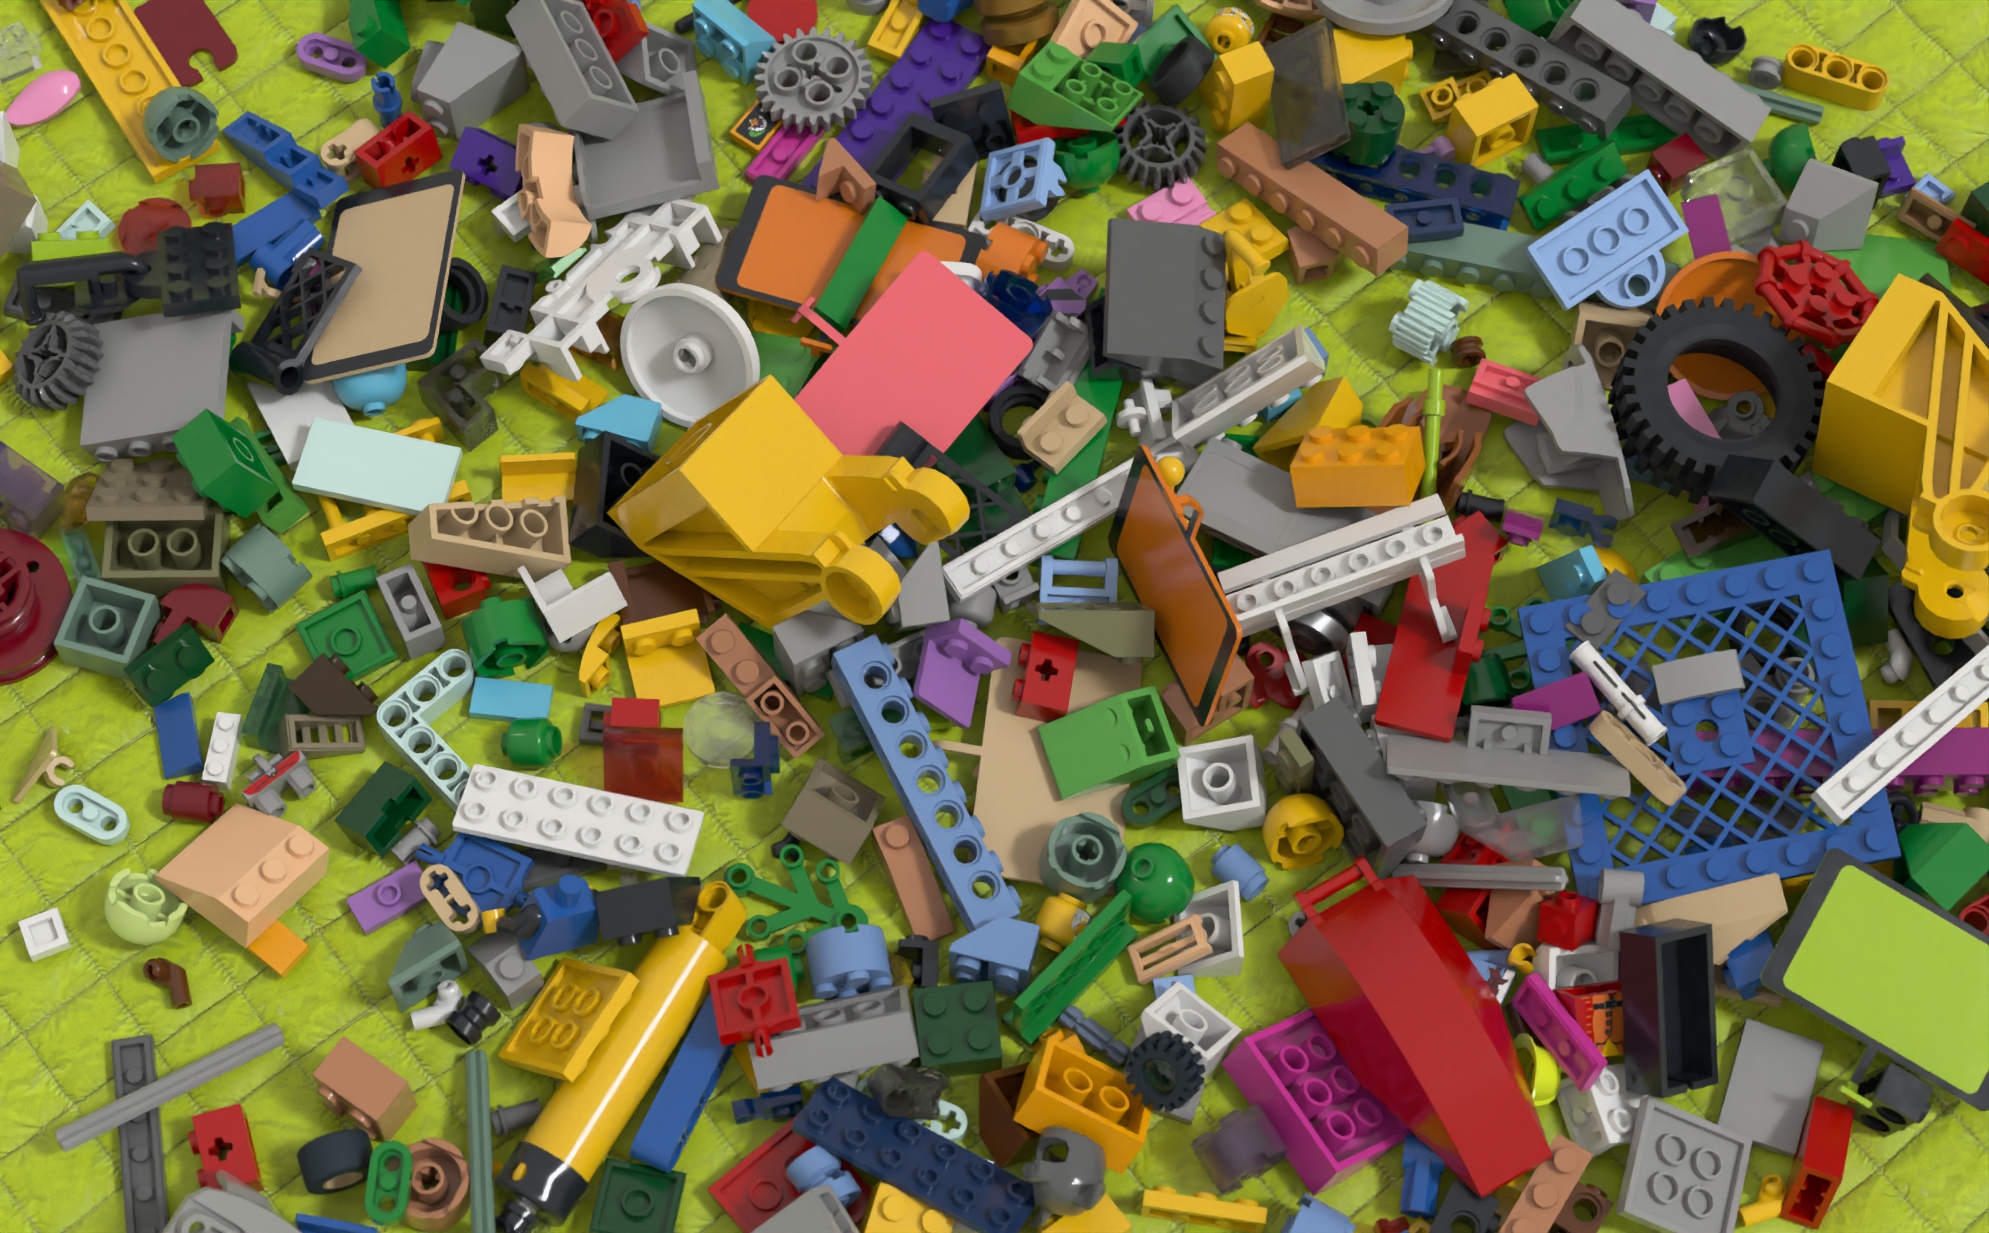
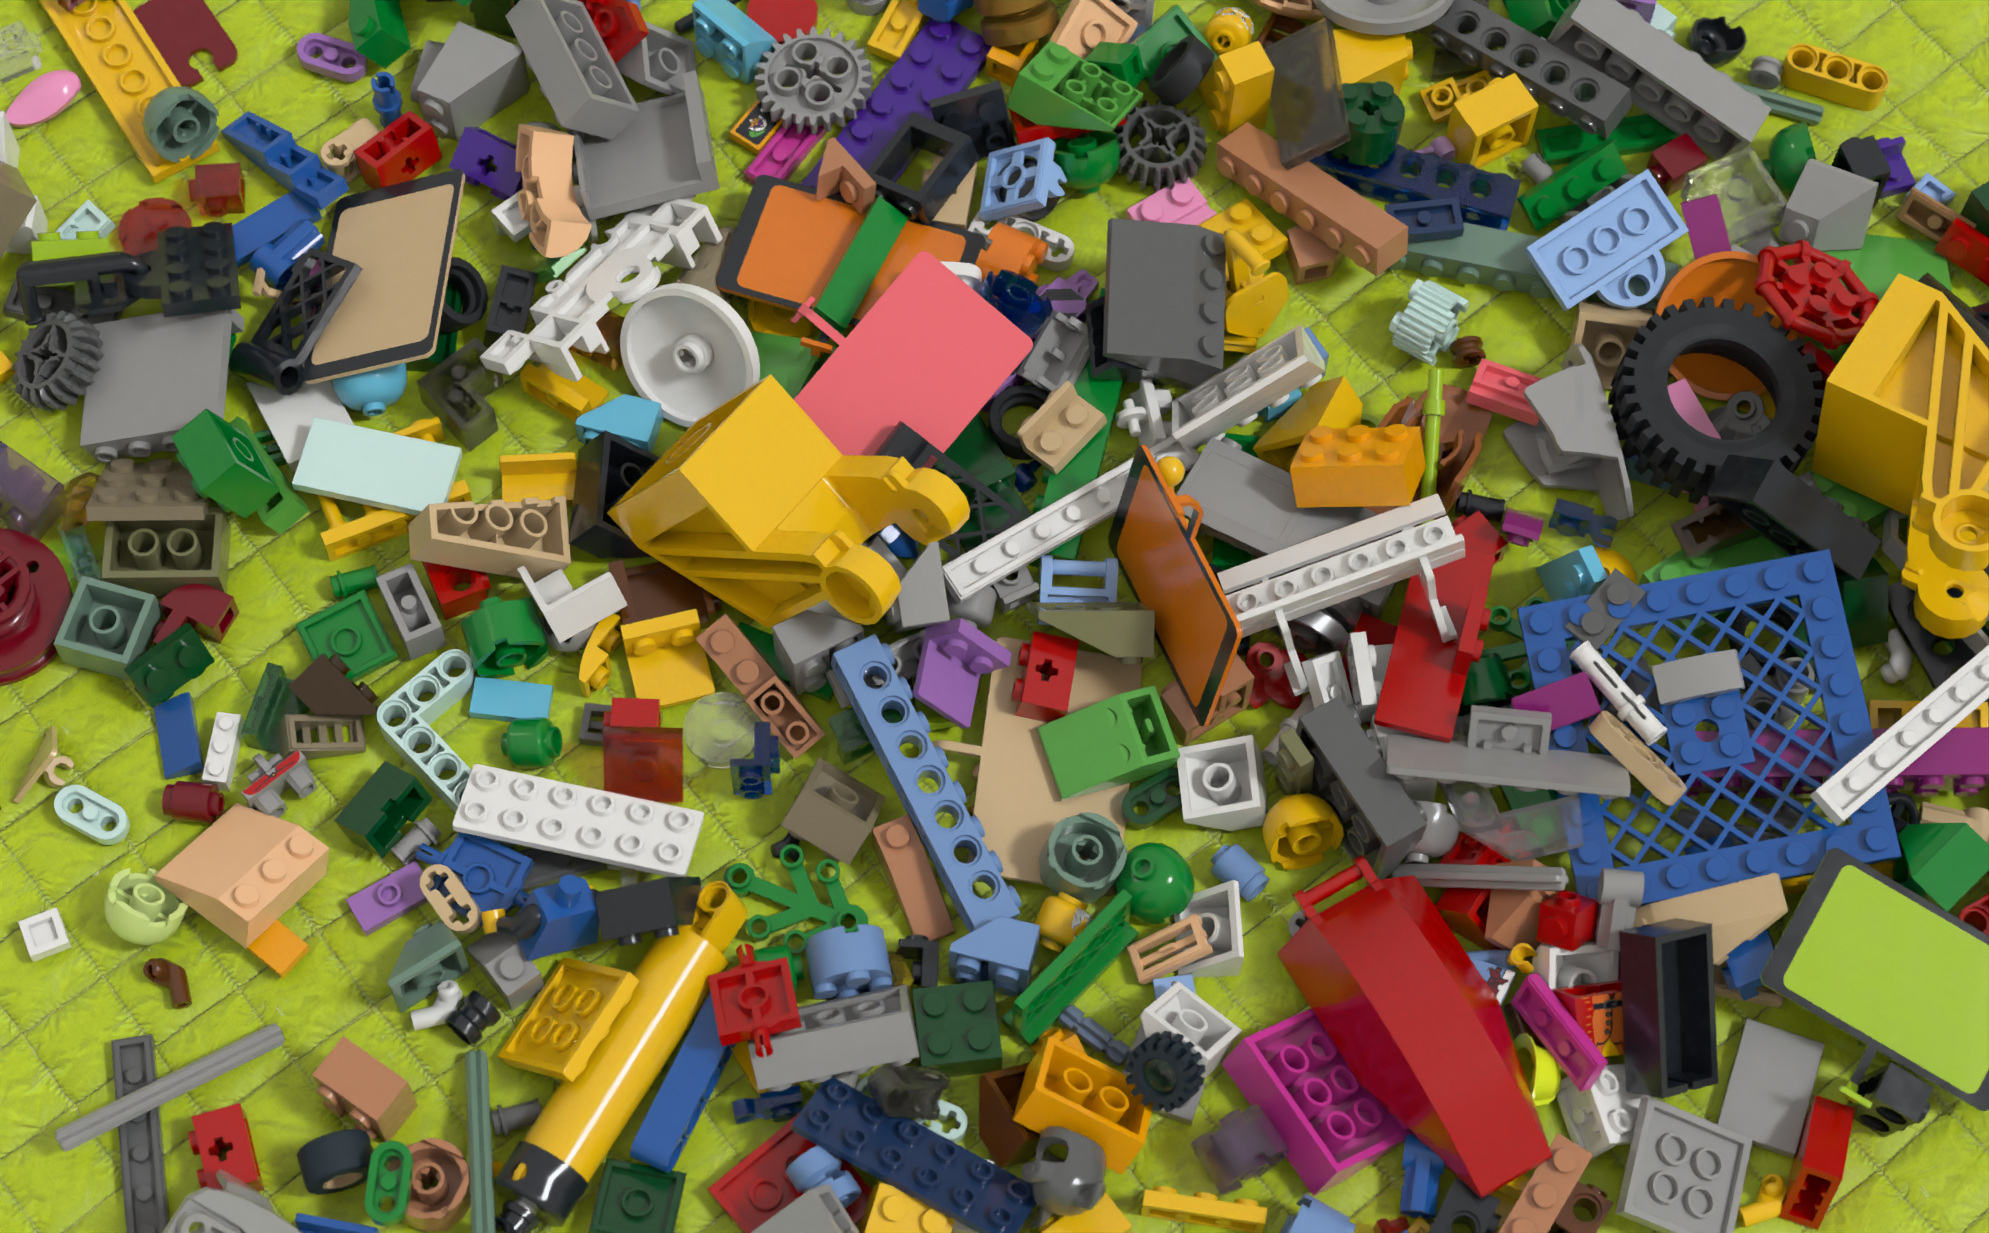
(265, 567): sand green brick -> none

